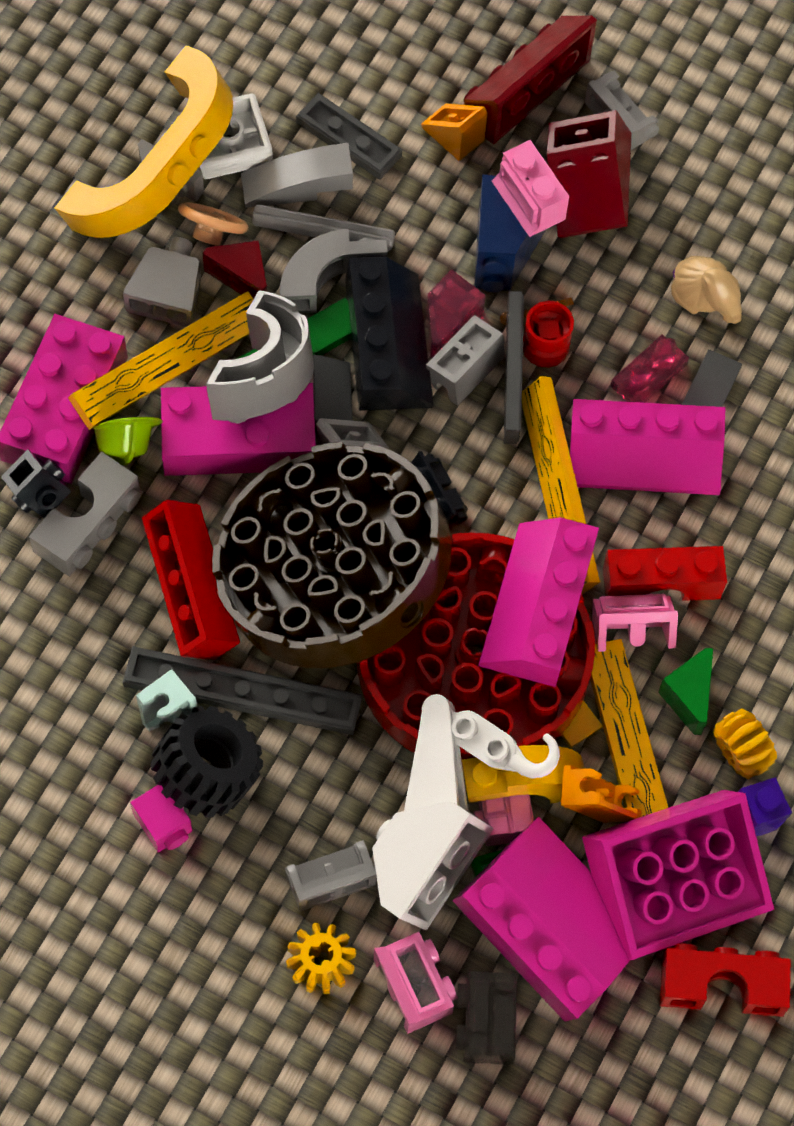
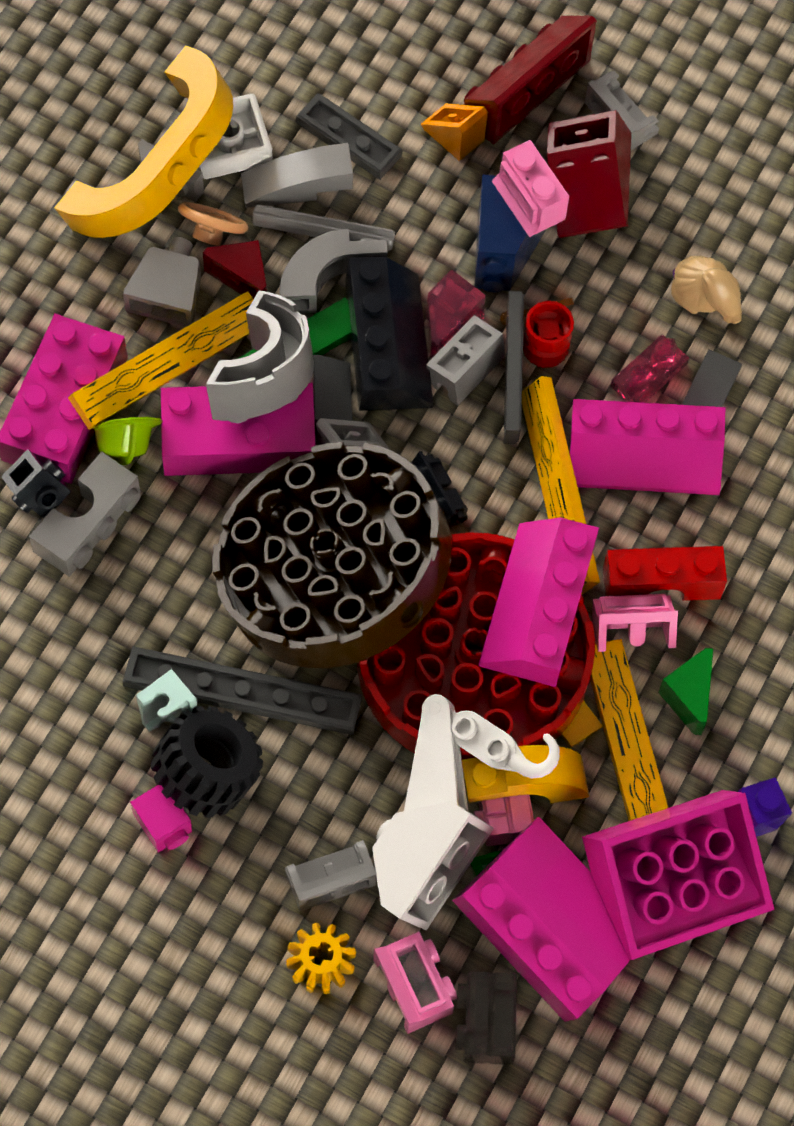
(189, 587): red brick -> none
(594, 797): light orange hinge -> none
(745, 743): yellow gear -> none
(759, 977): red arch -> none

